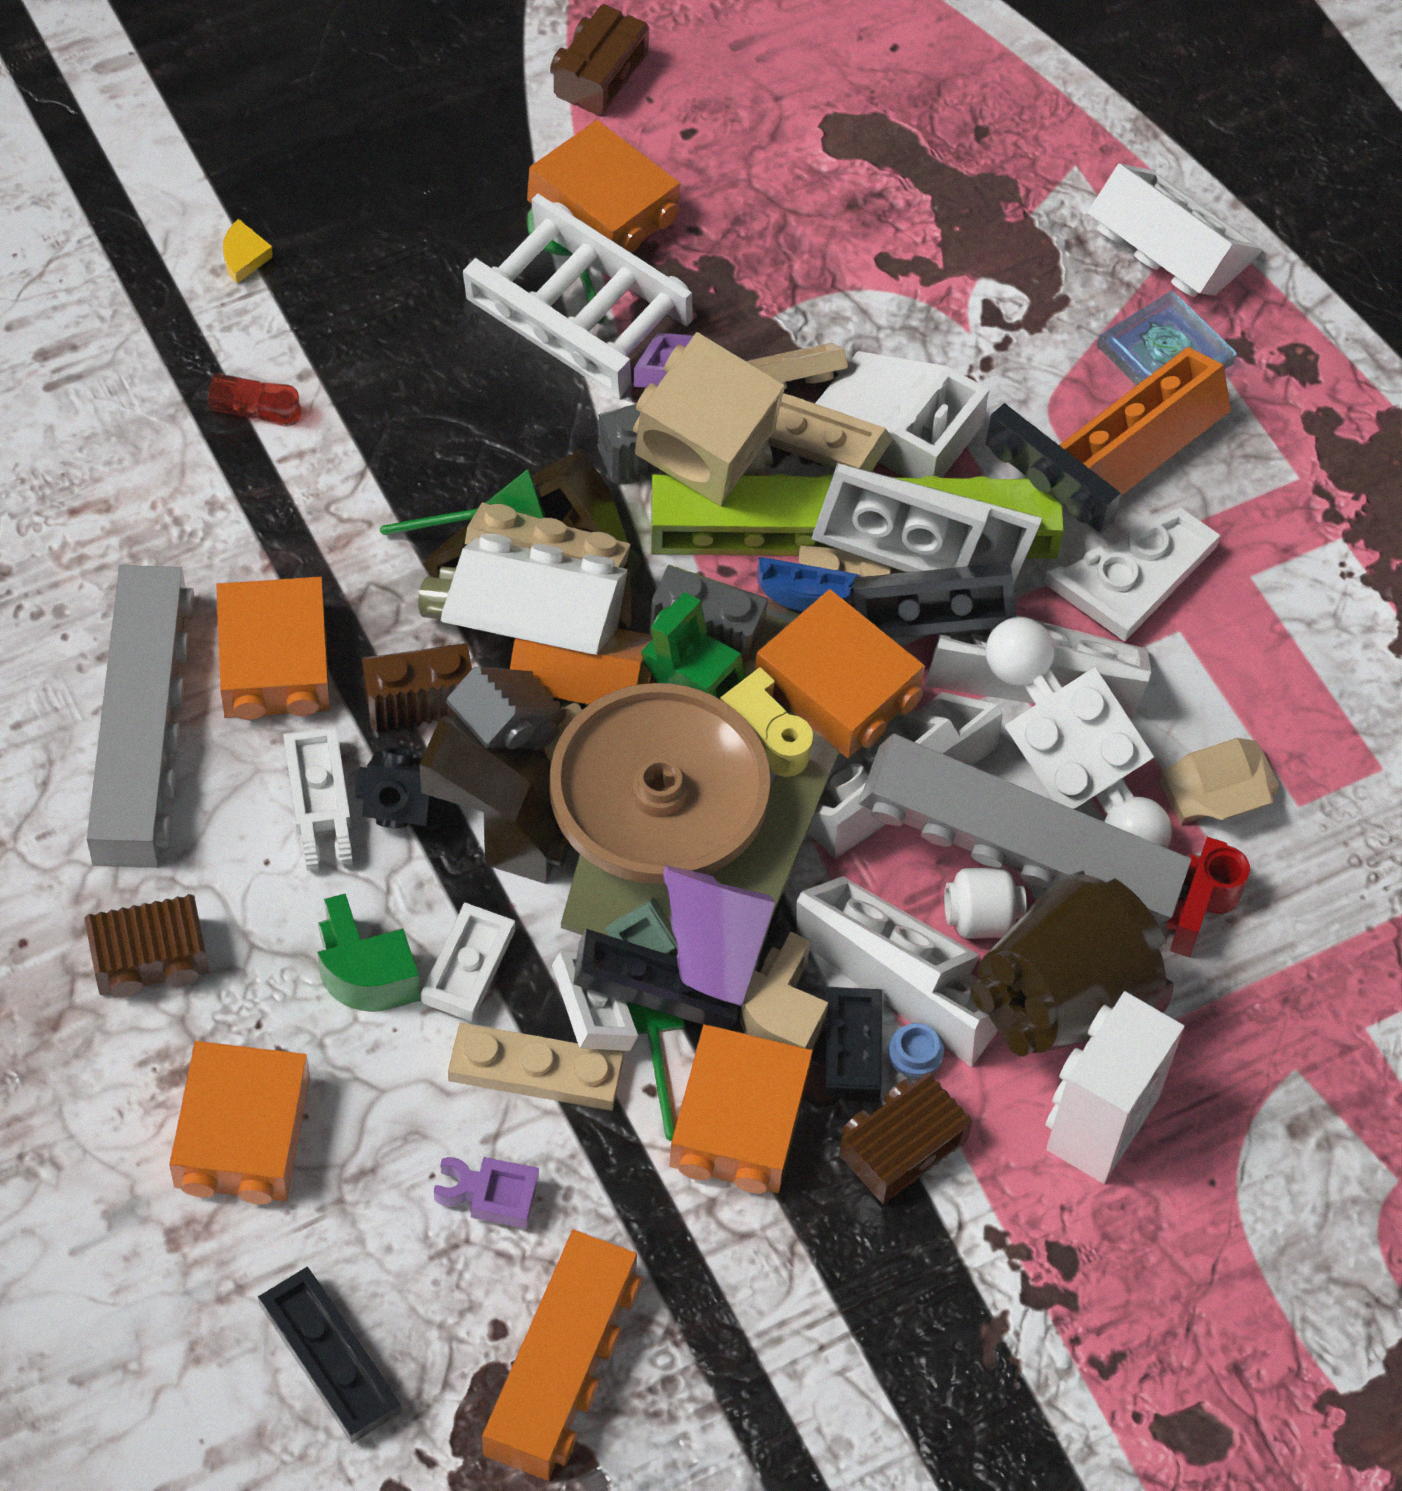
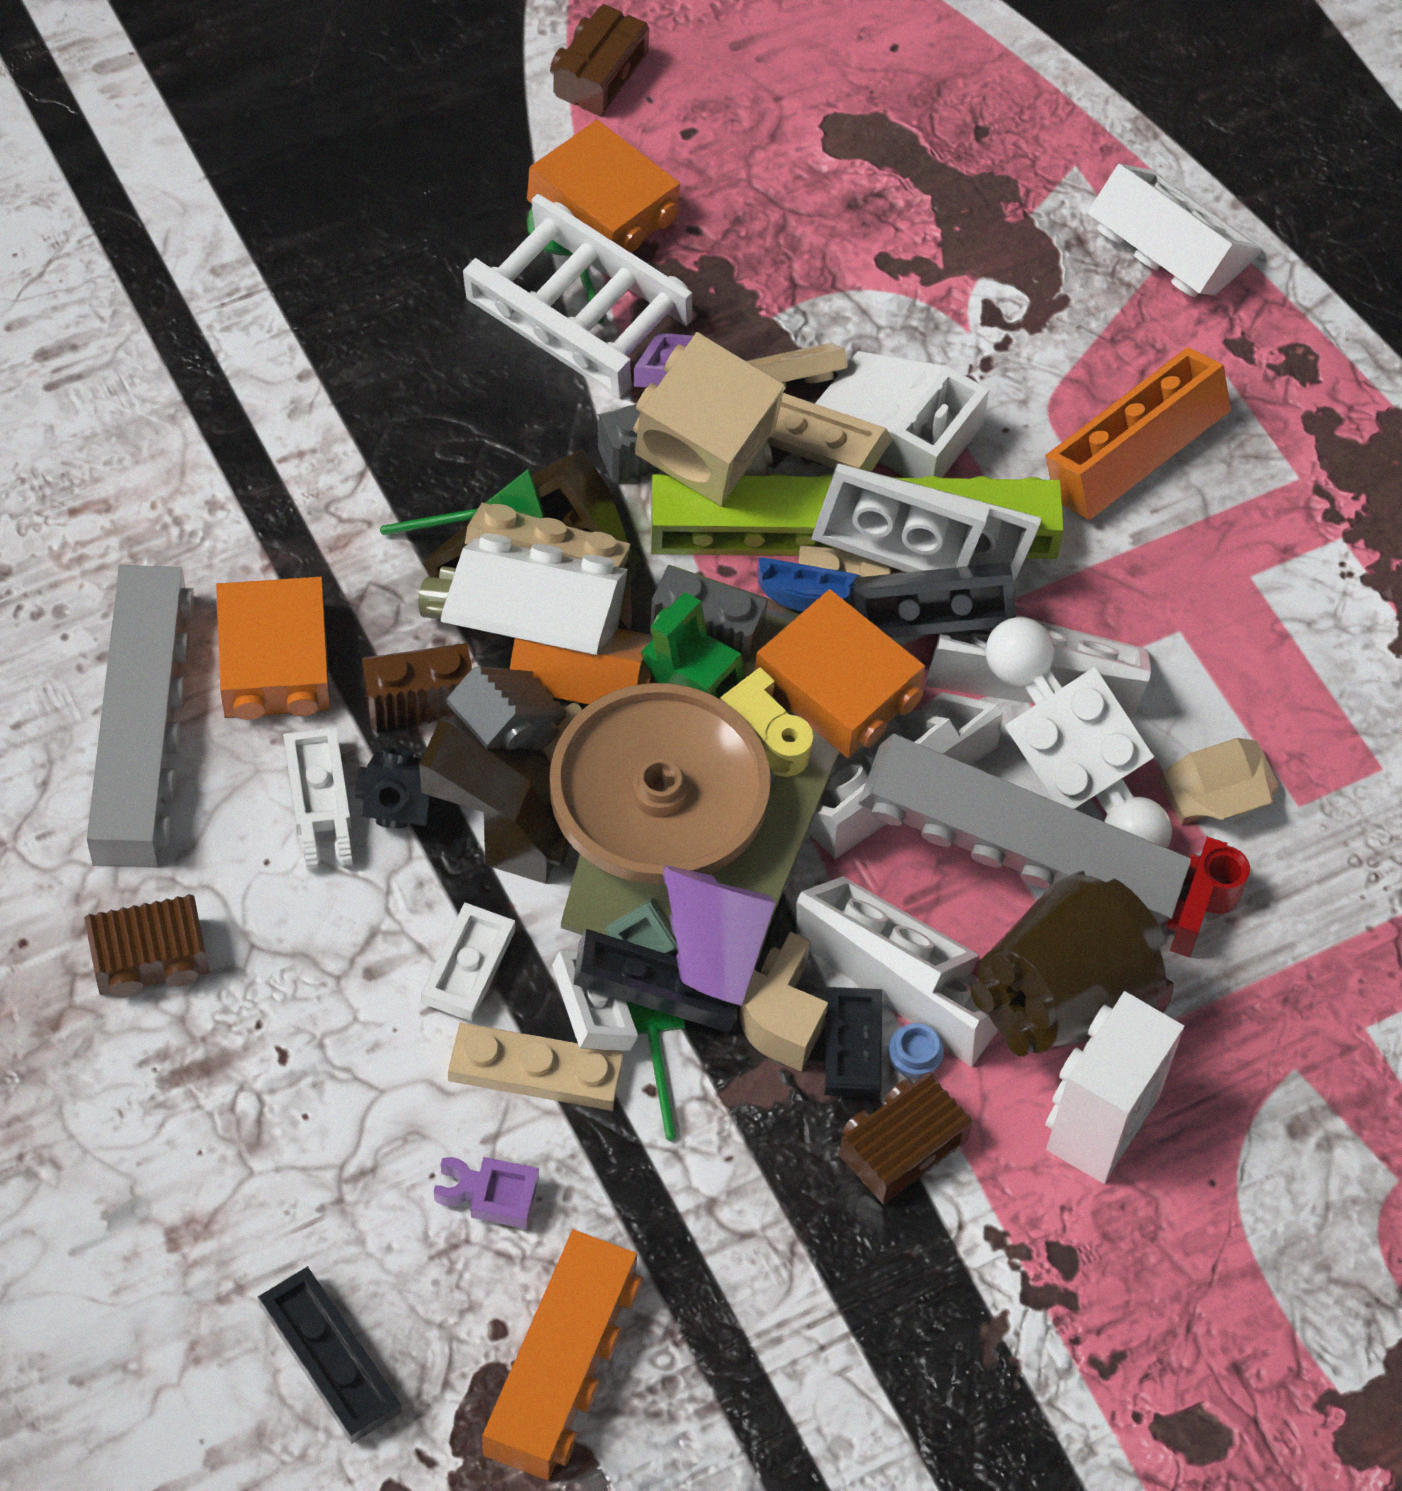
(240, 1122): orange brick -> none
(244, 251): yellow tile -> none
(254, 399): clear red bar -> none
(365, 972): green brick -> none
(740, 1110): orange brick -> none
(983, 902): white head -> none
(1052, 468): black plate -> none
(1136, 574): white wing -> none
(1157, 335): clear light blue tile -> none

